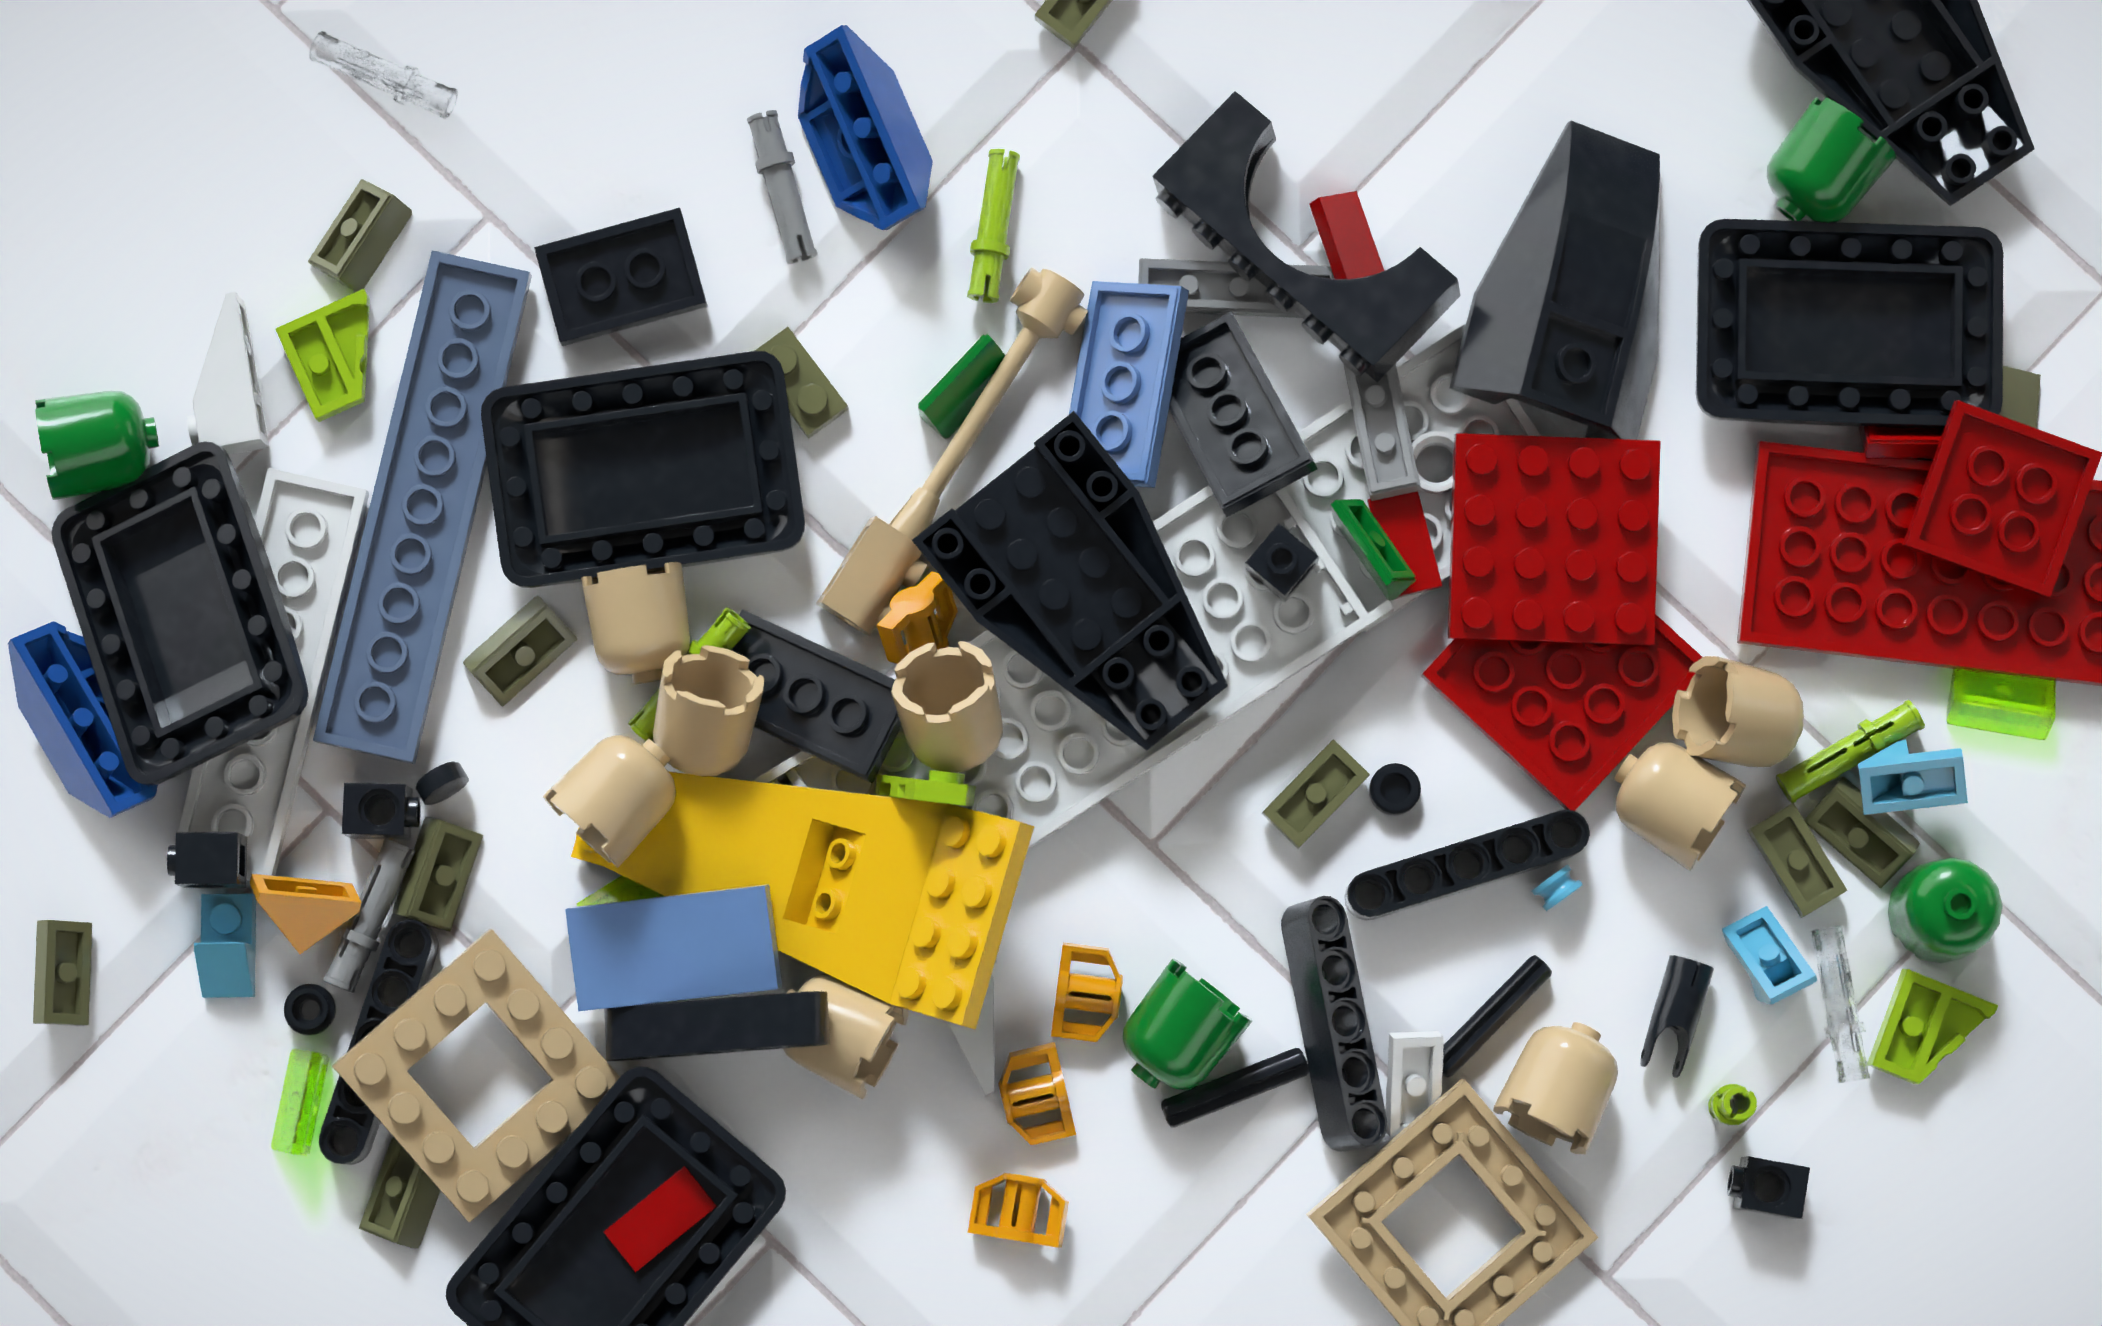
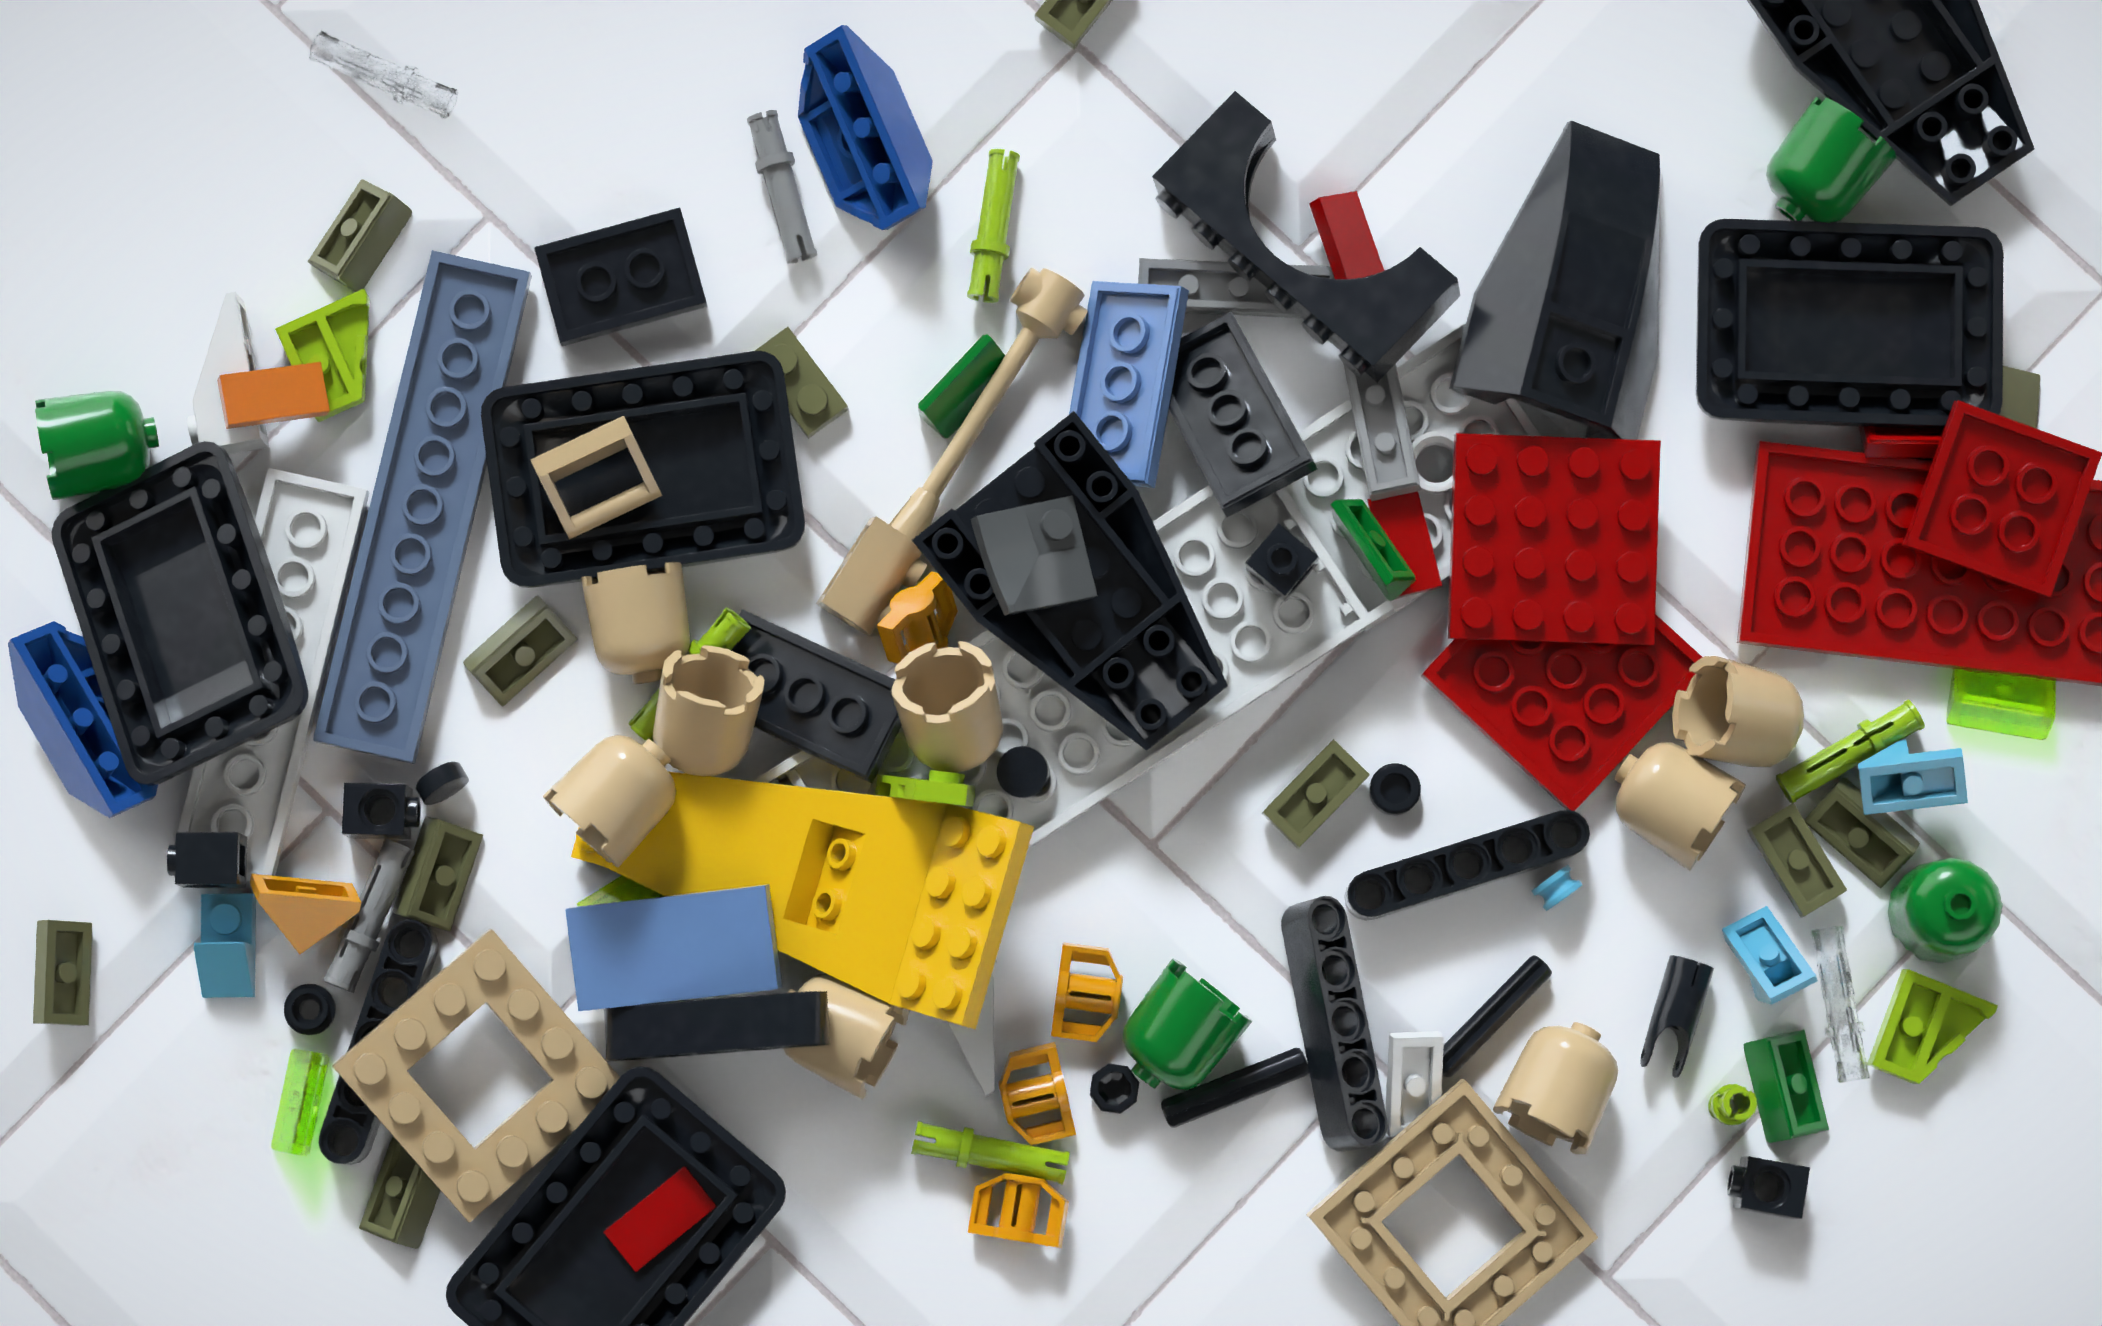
(273, 395): none -> orange tile
(584, 452): none -> tan tile
(989, 1152): none -> lime pin
(1023, 772): none -> black tile
(1035, 555): none -> dark grey plate
(1114, 1088): none -> black tile
(1785, 1086): none -> green slope

